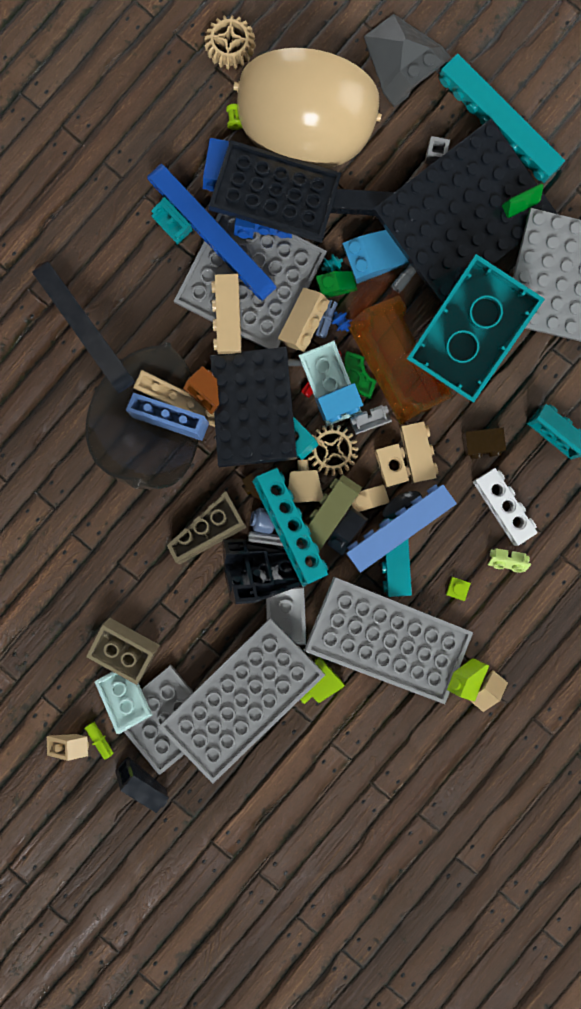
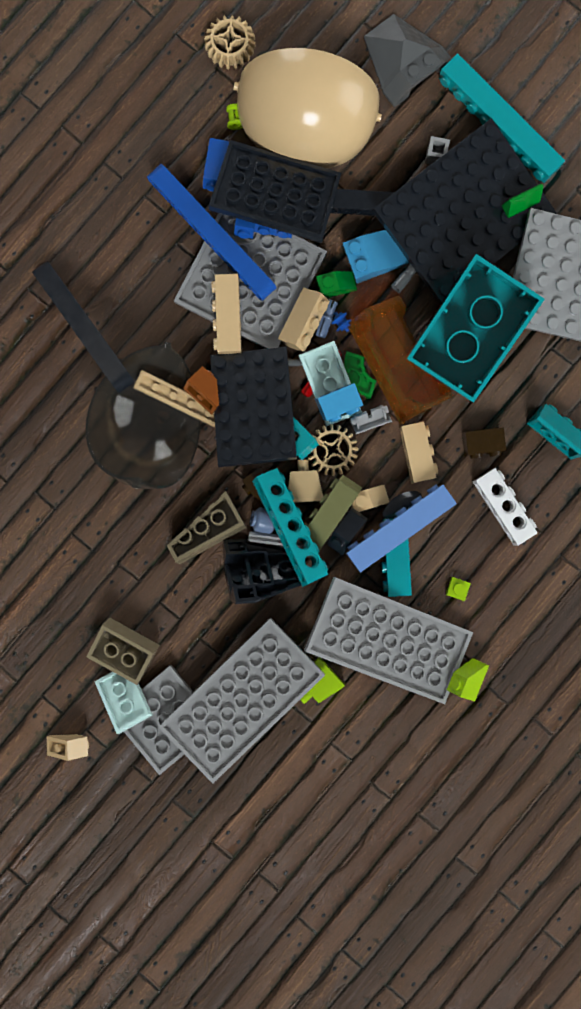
(99, 740): lime axle -> none
(140, 785): black slope -> none
(167, 416): medium blue brick -> none
(171, 220): teal hinge -> none
(289, 613): white tile -> none
(332, 264): teal wheel -> none
(389, 476): tan brick -> none
(490, 691): tan slope -> none
(518, 562): yellowish green hinge -> none

